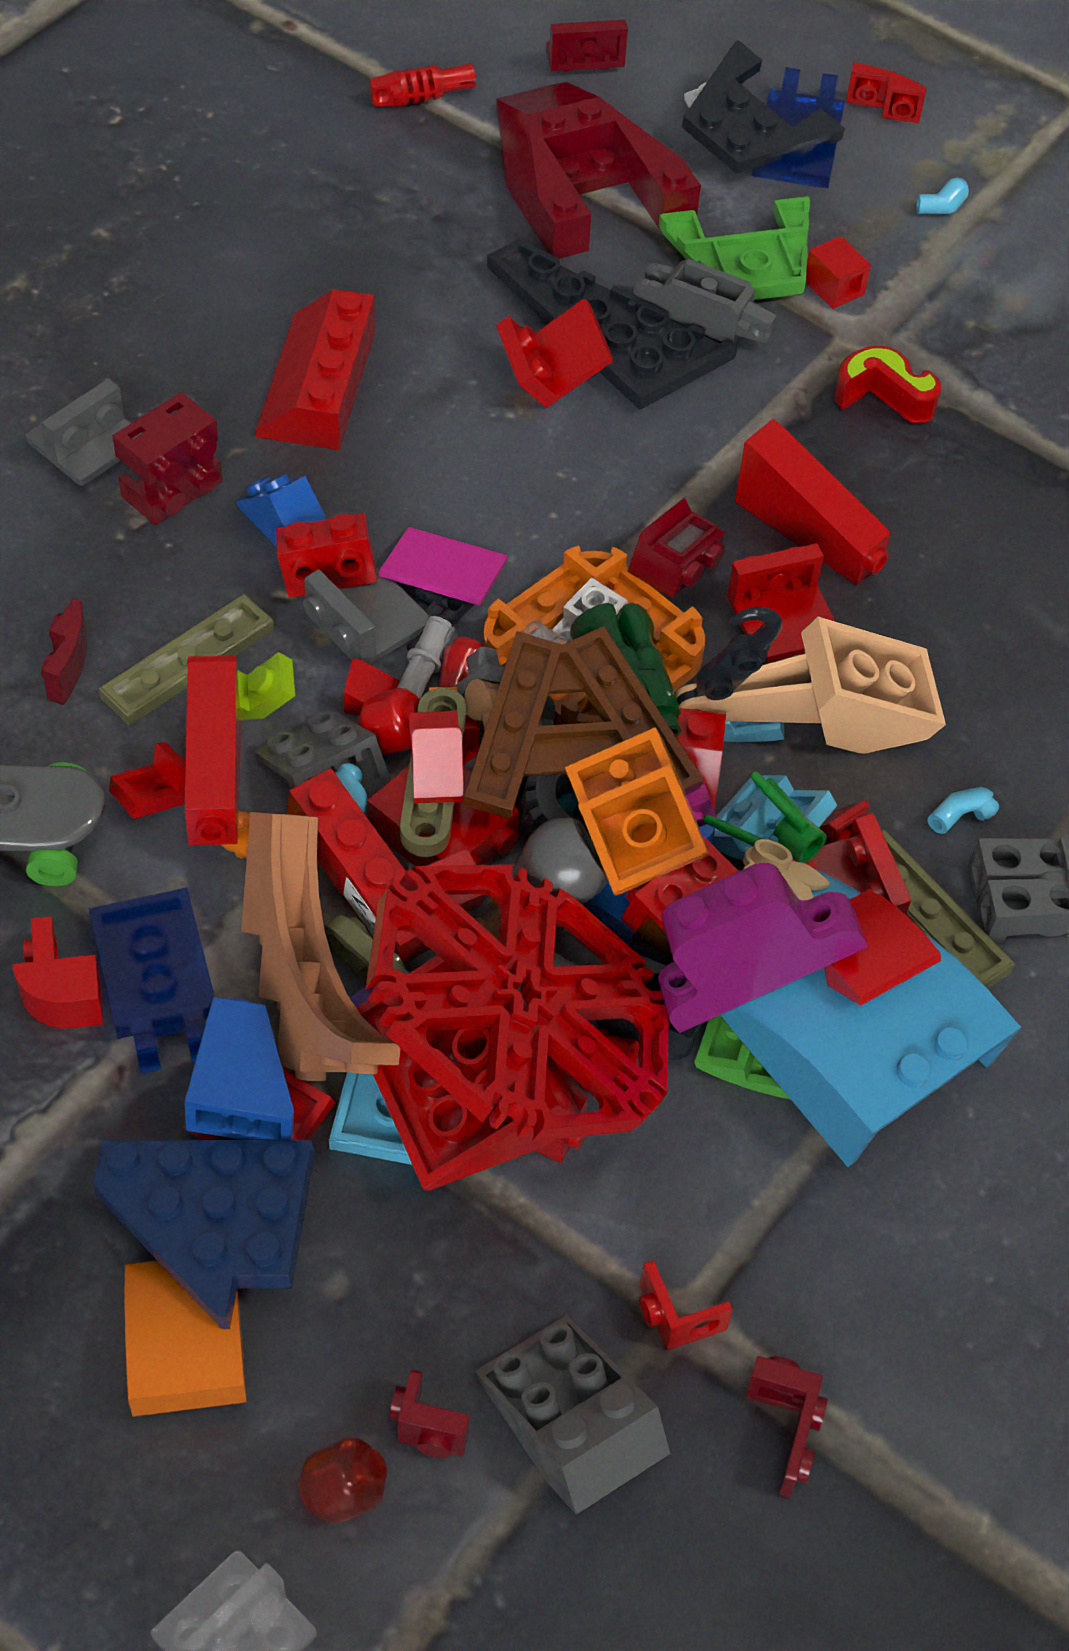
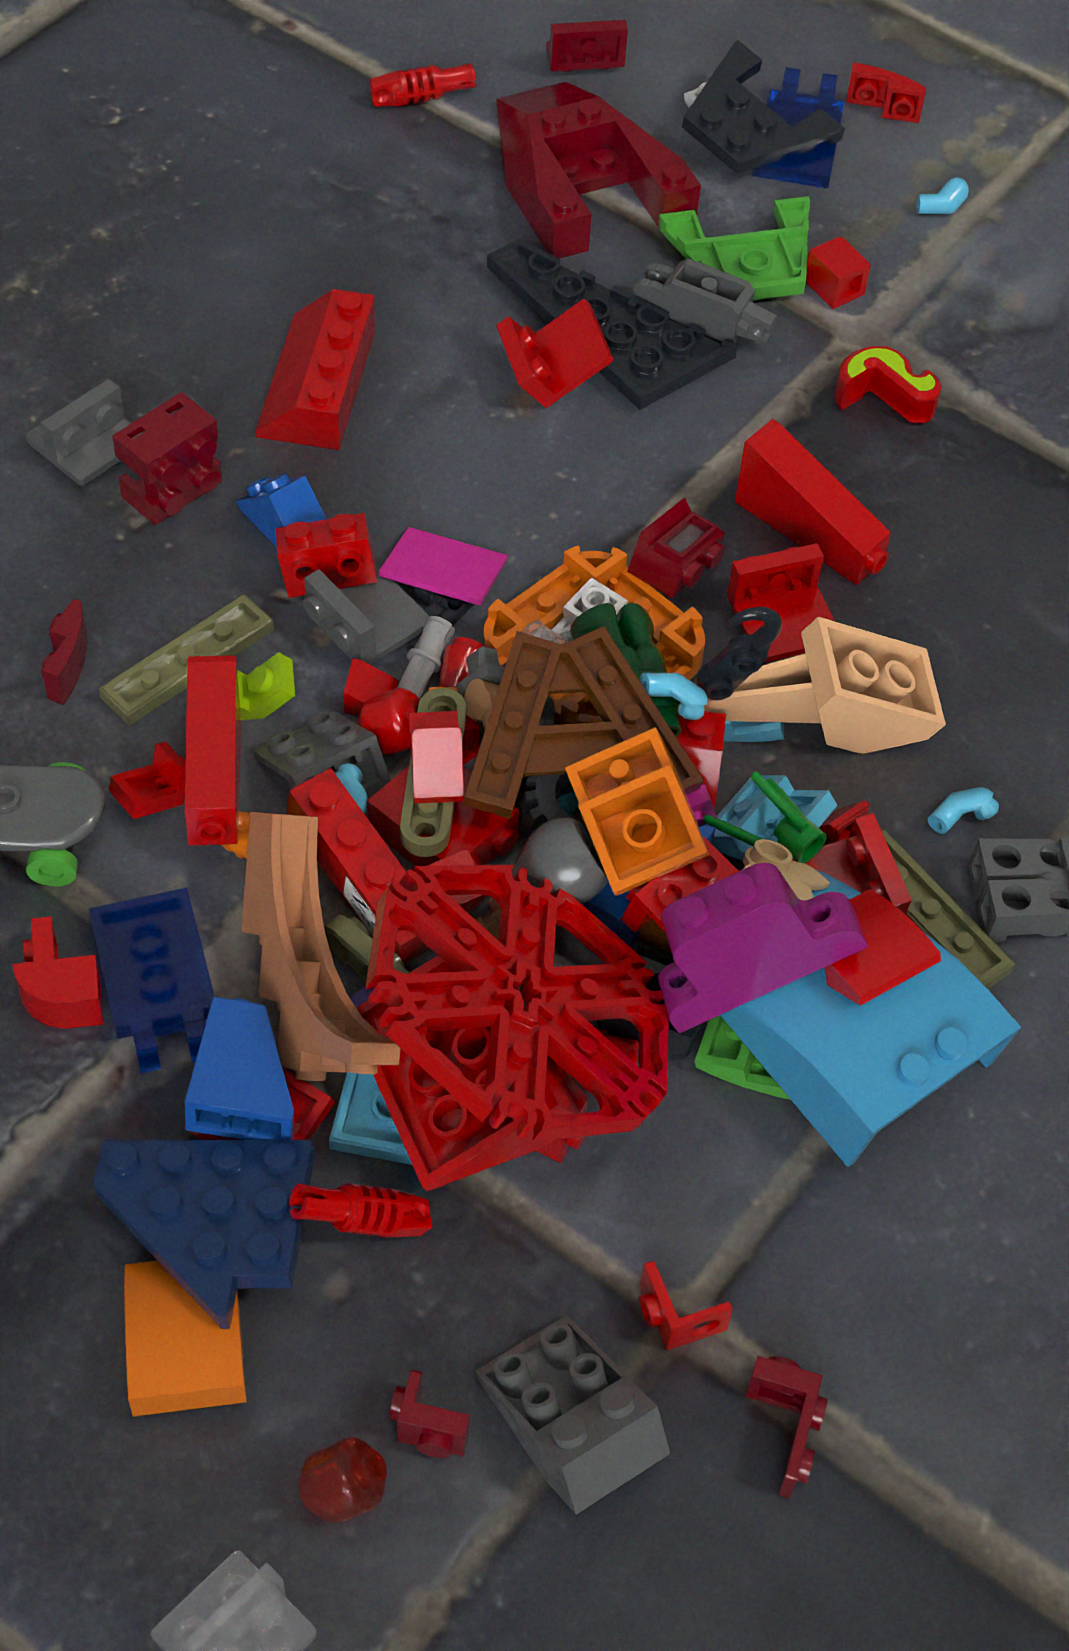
(363, 1209): none -> red hinge
(677, 686): none -> medium azure arm

